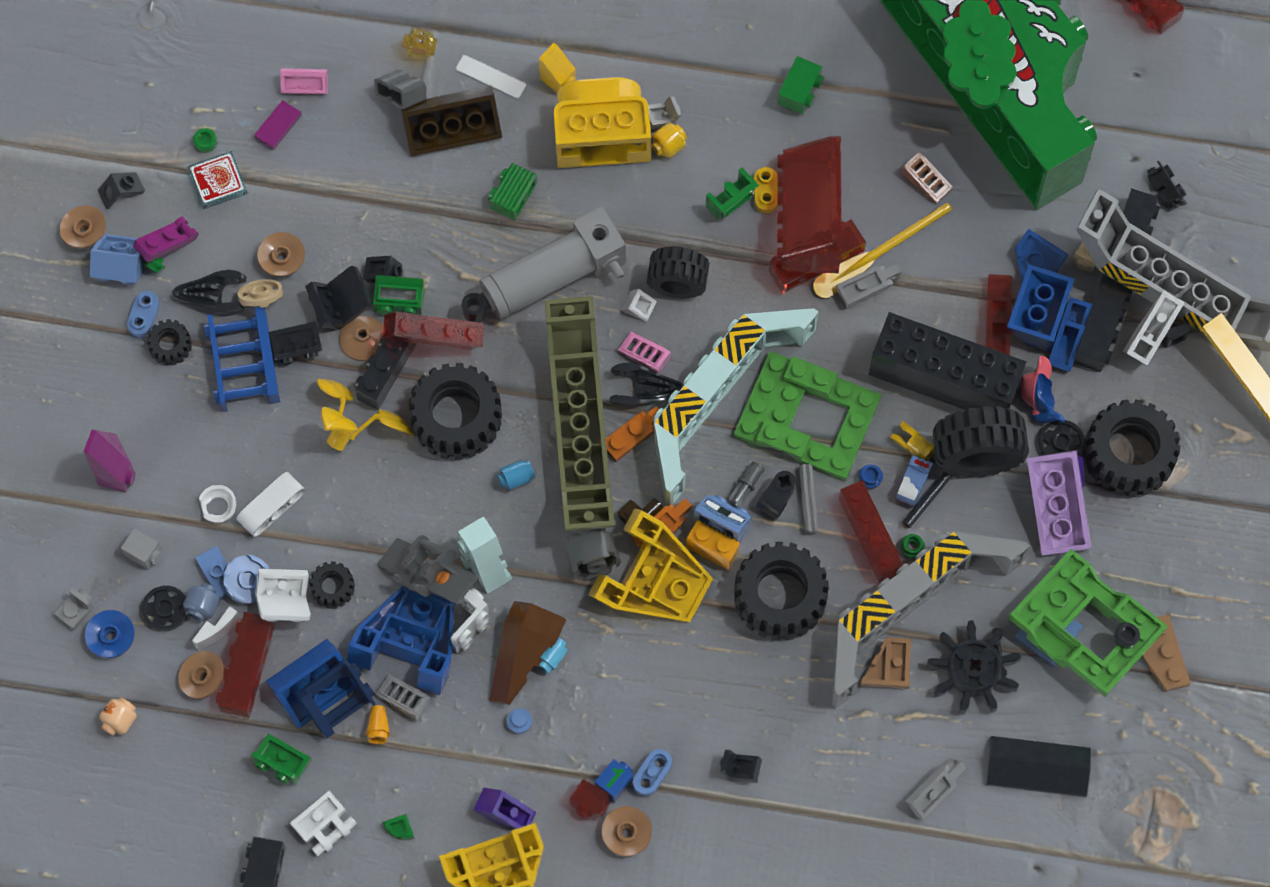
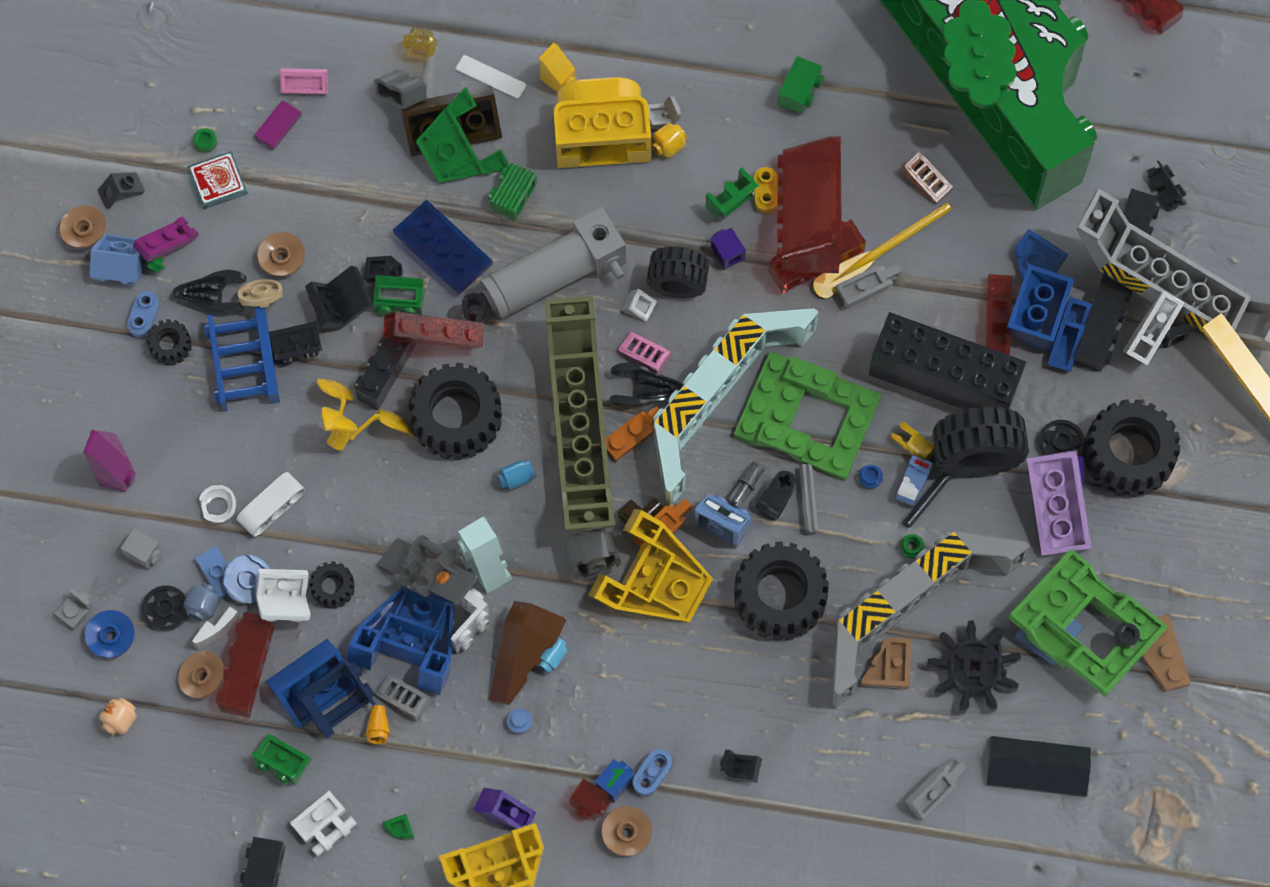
(361, 348): medium nougat dish -> none
(442, 247): none -> clear blue plate
(448, 148): none -> green wing
(713, 545): light orange brick -> none
(727, 248): none -> dark purple brick
(870, 531): clear red brick -> none
(1037, 393): hair -> none
(1083, 259): tan bracket -> none

